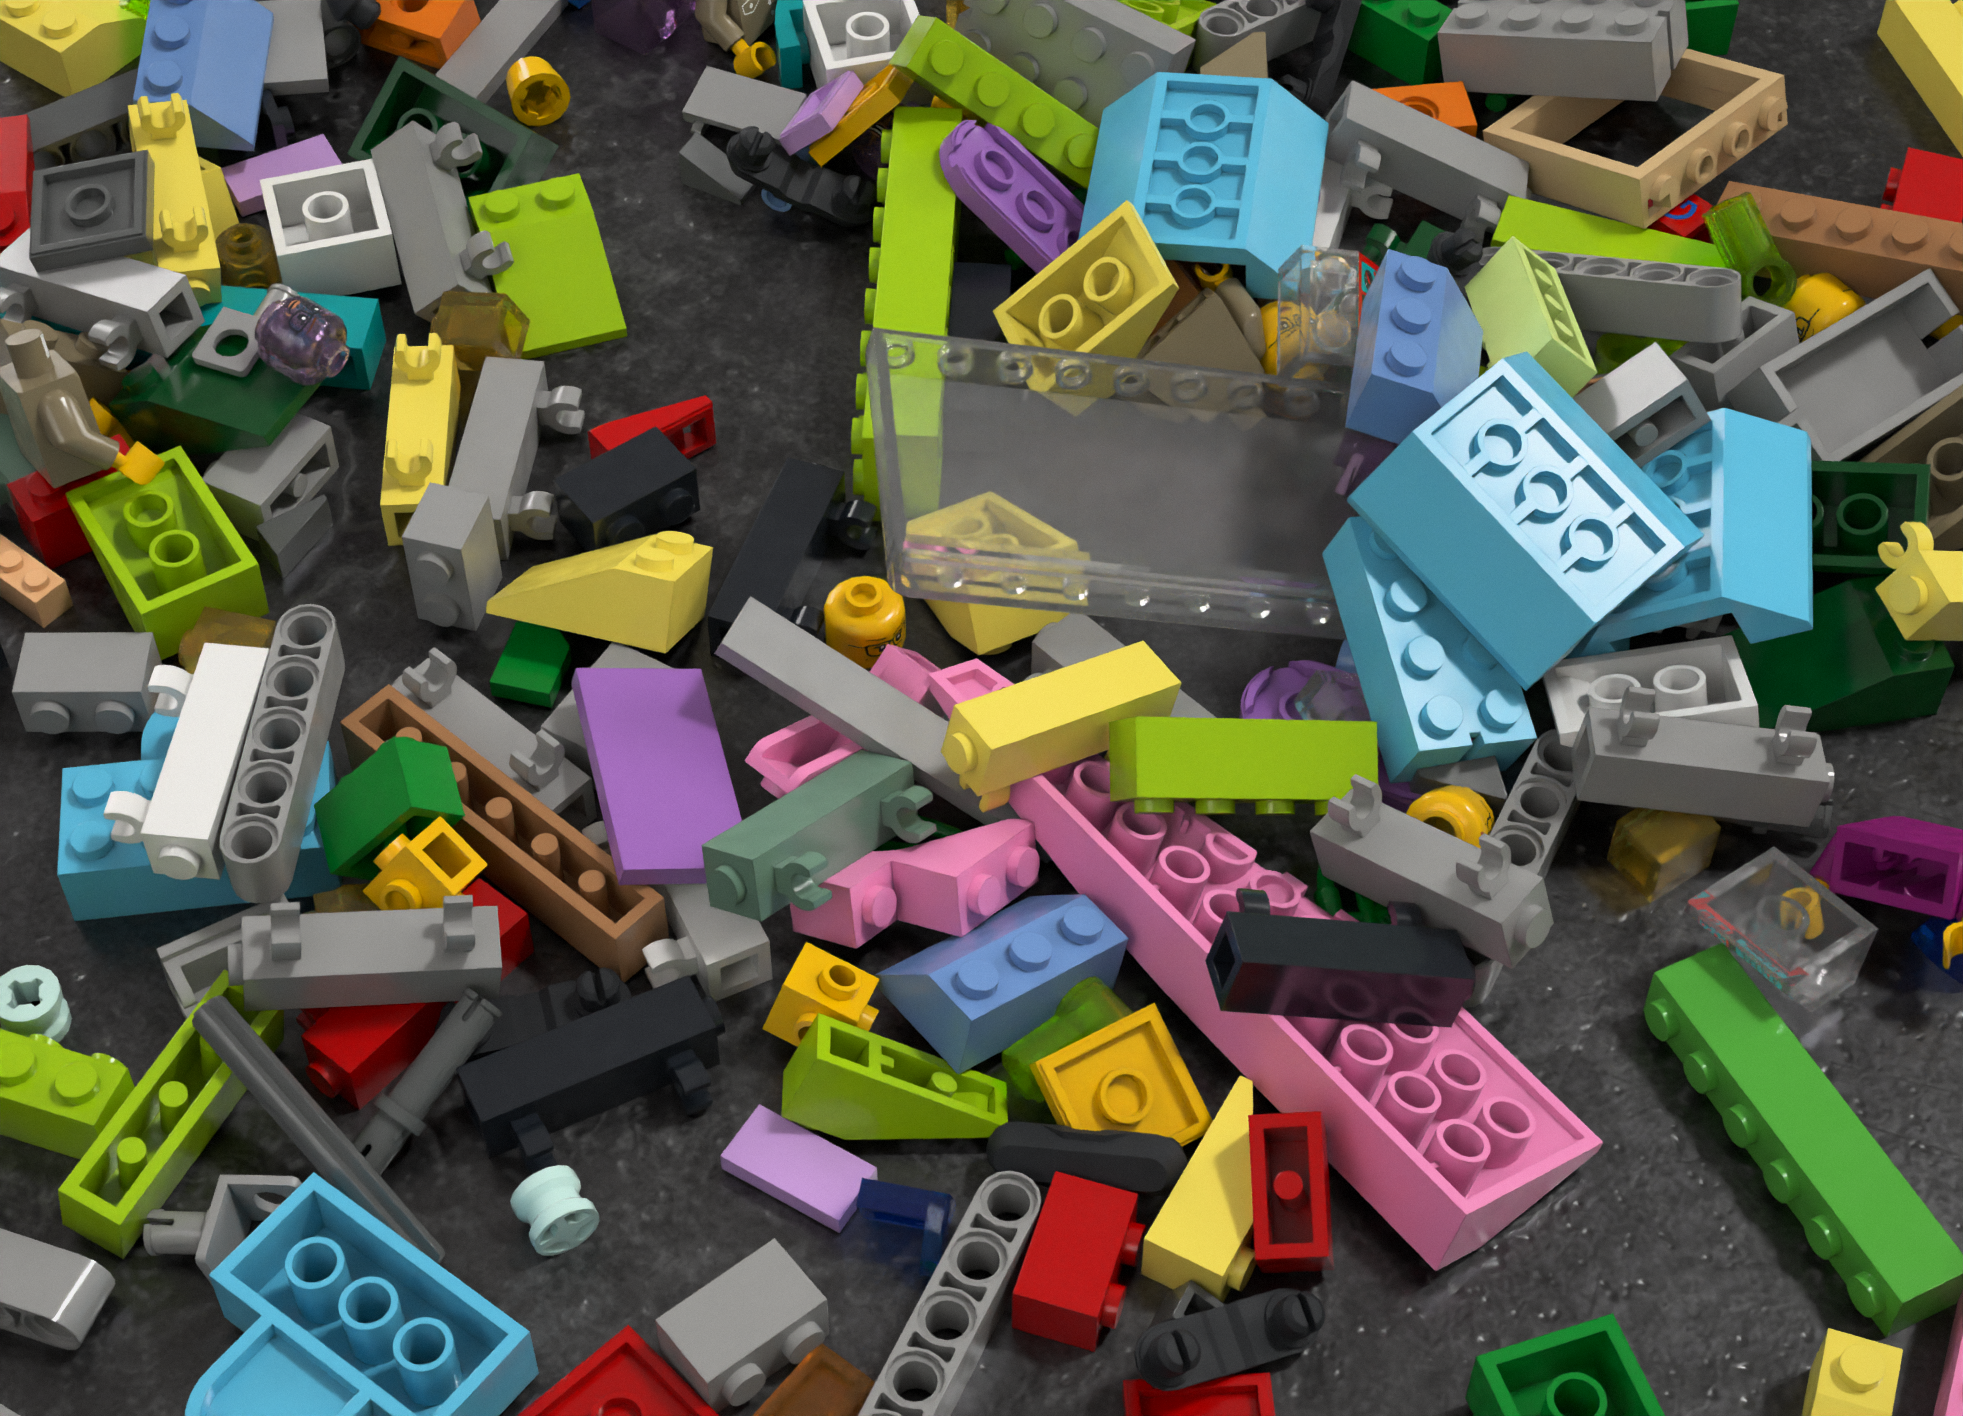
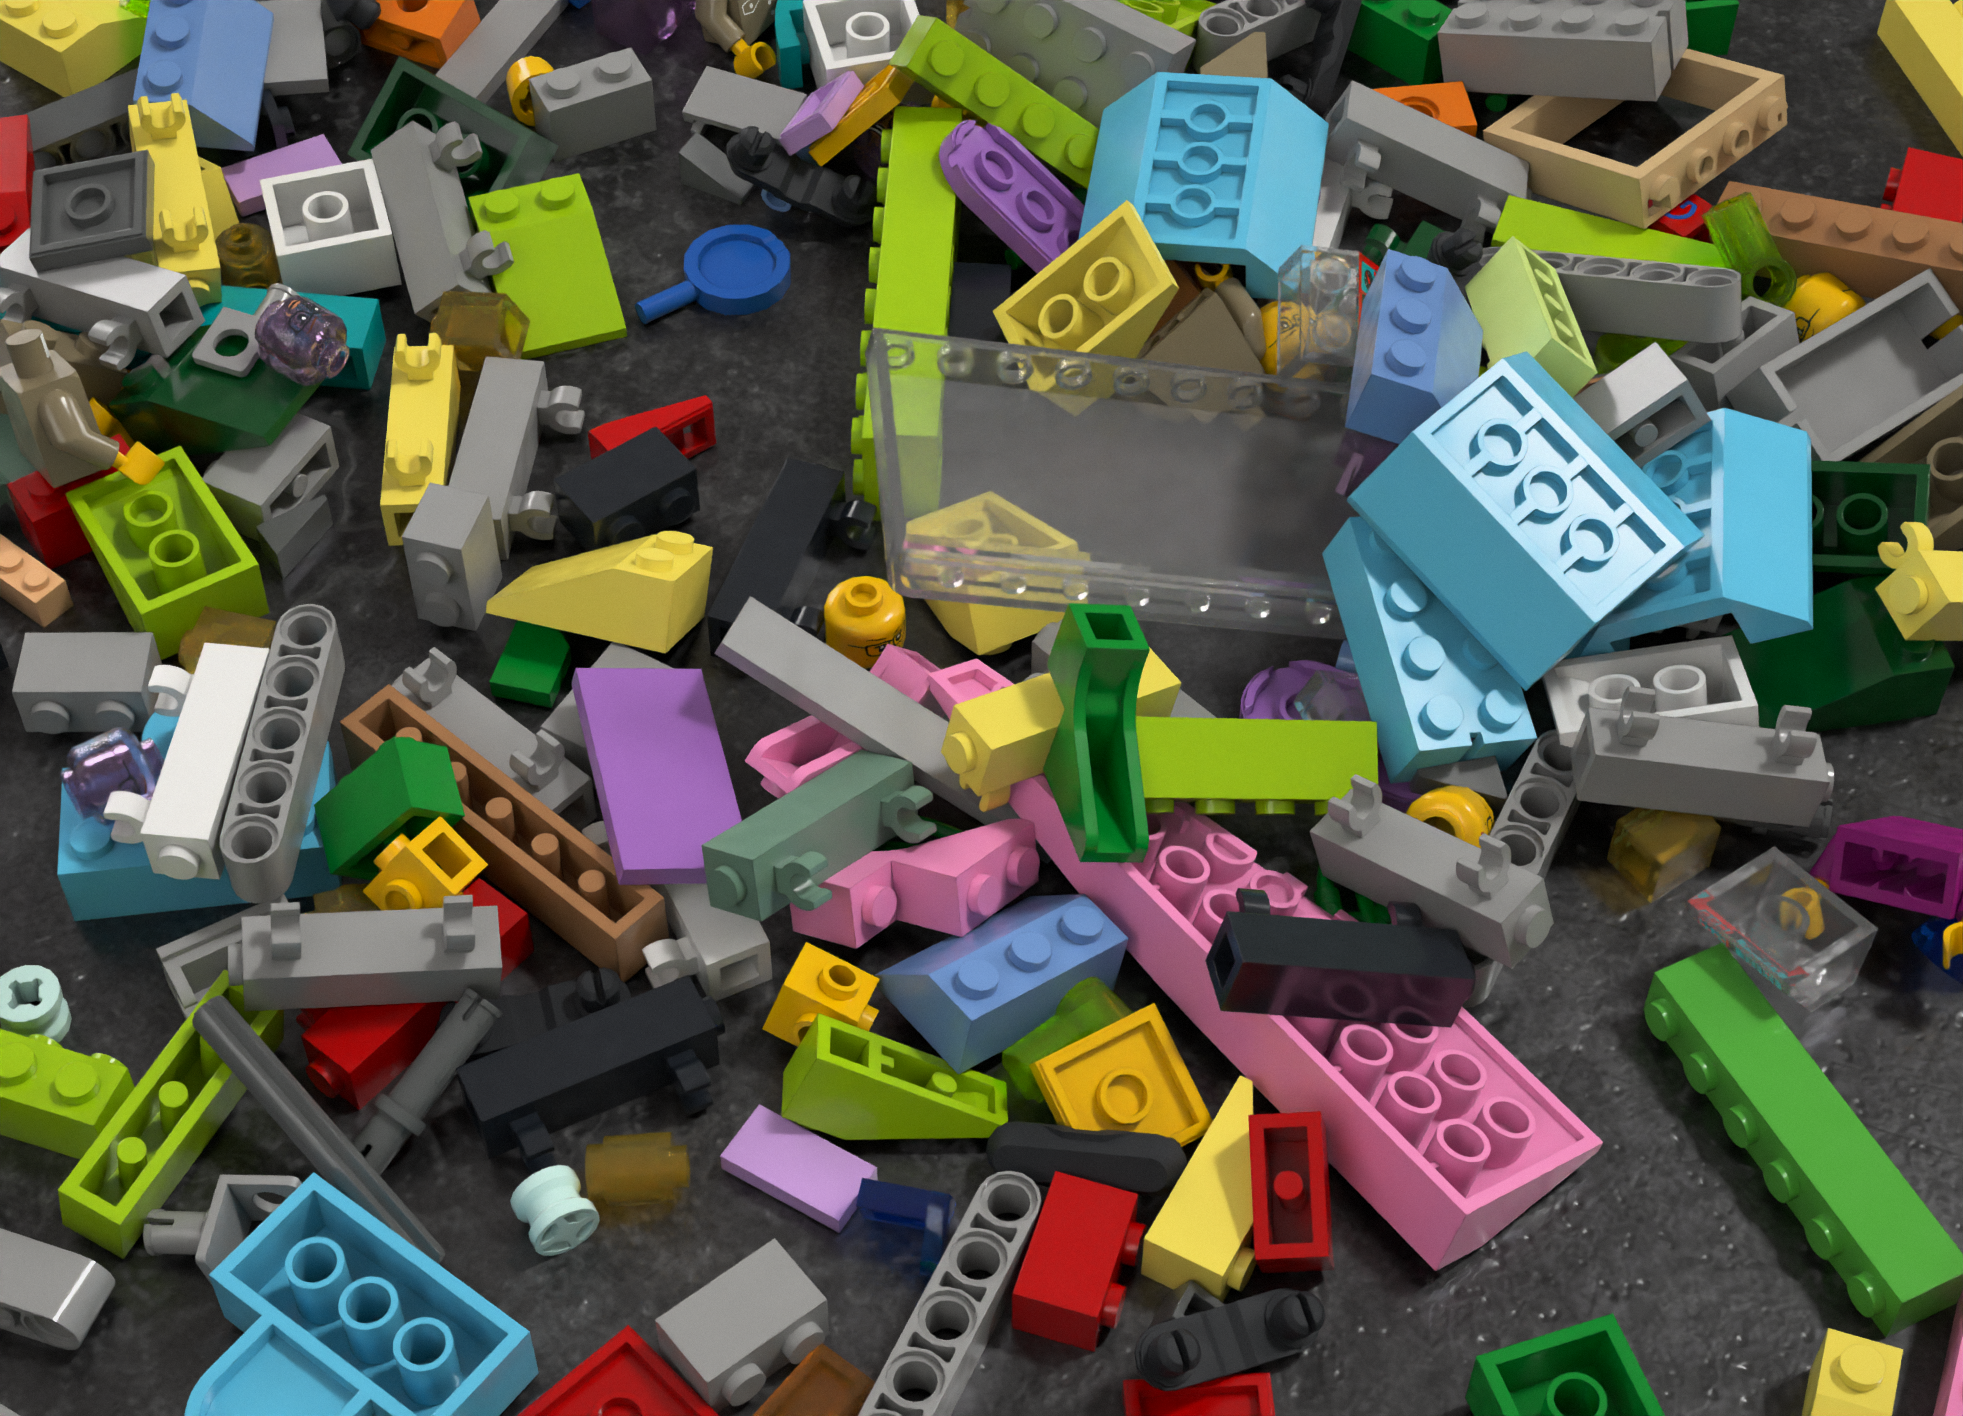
(108, 765): none -> clear purple head
(593, 103): none -> light grey brick
(637, 1169): none -> clear yellow brick
(727, 273): none -> blue piece
(1095, 748): none -> green arch

